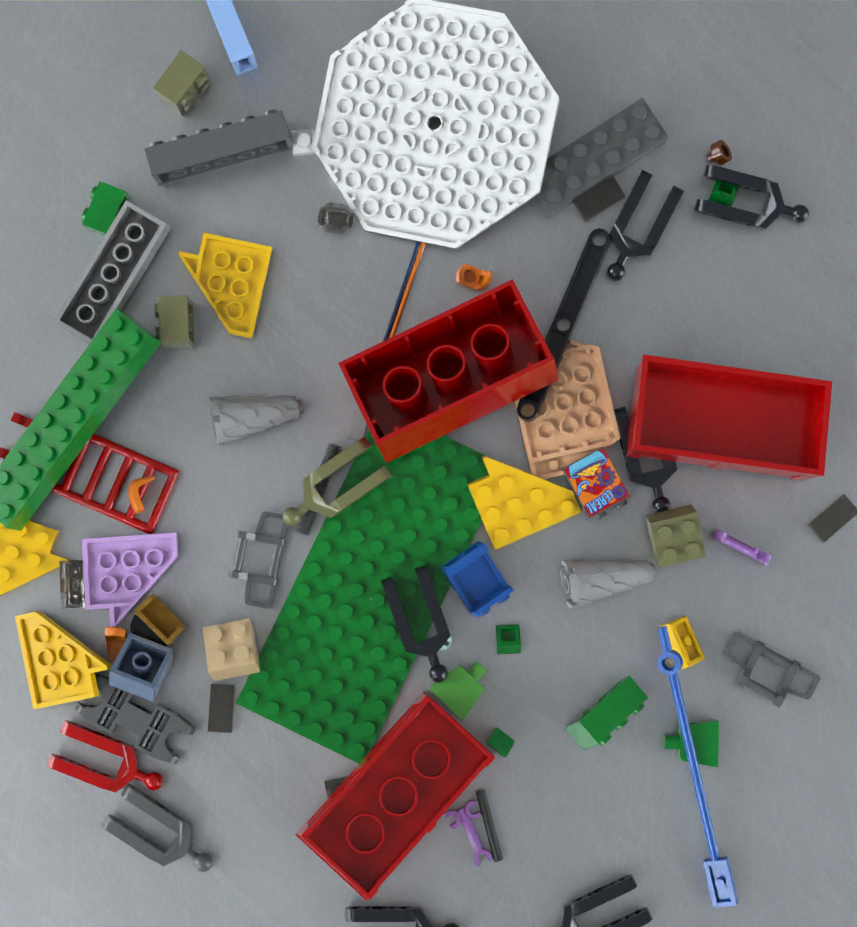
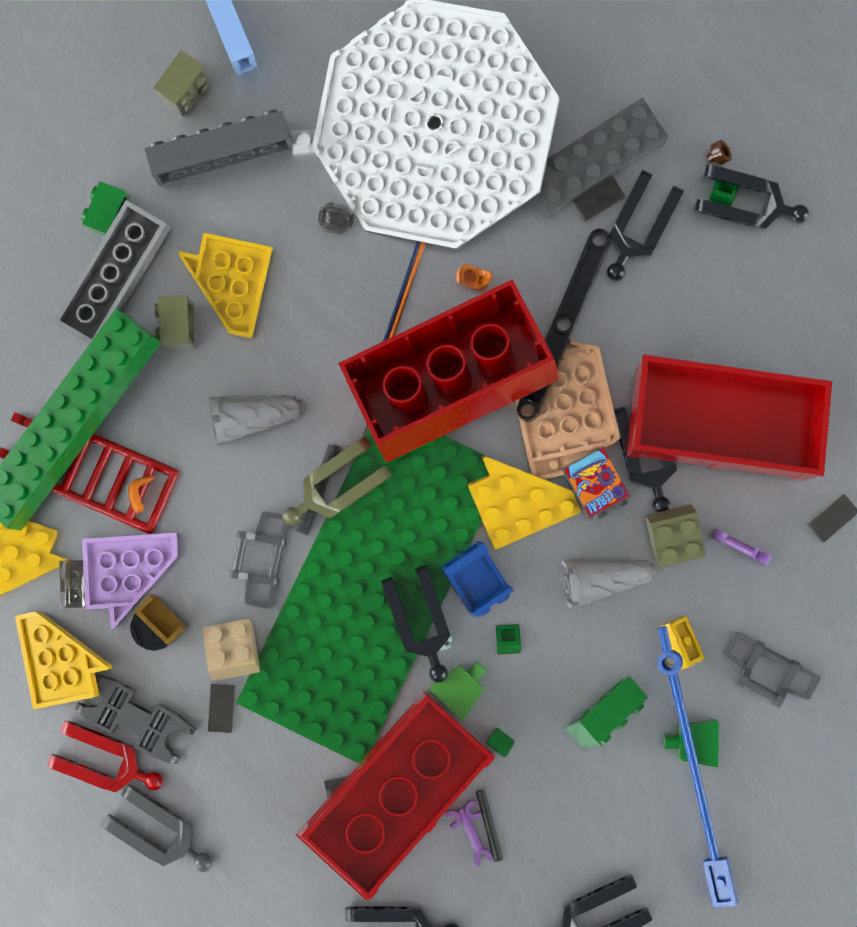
(115, 639): orange hair -> none
(141, 667): sand blue brick -> none

